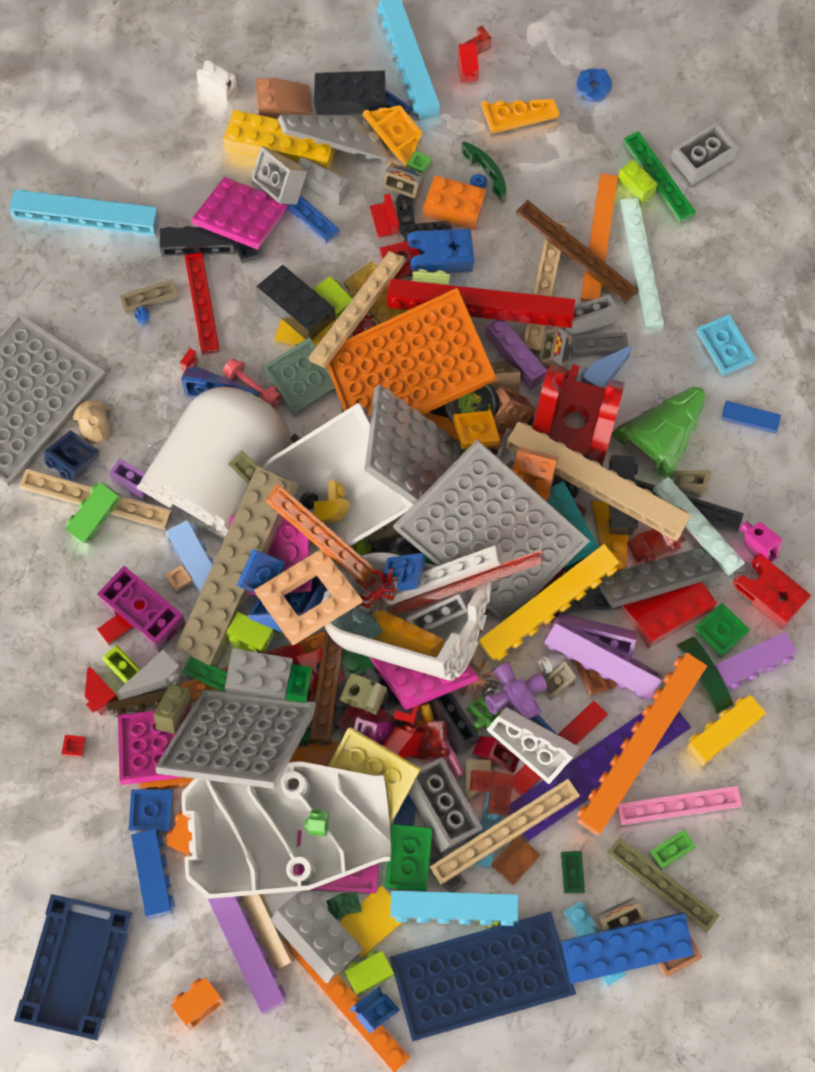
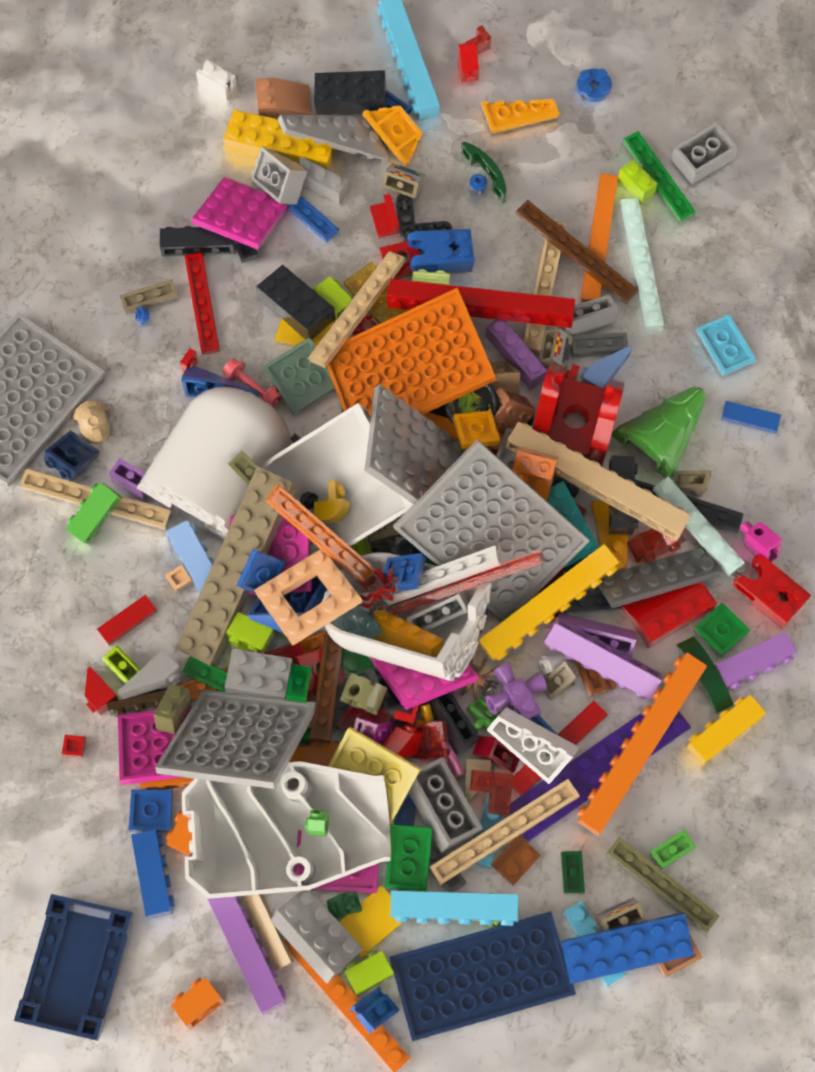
(84, 212): medium azure brick -> none
(158, 618): magenta plate -> none
(419, 162): bright green plate -> none
(454, 202): orange piece -> none
(679, 805): bright pink plate -> none

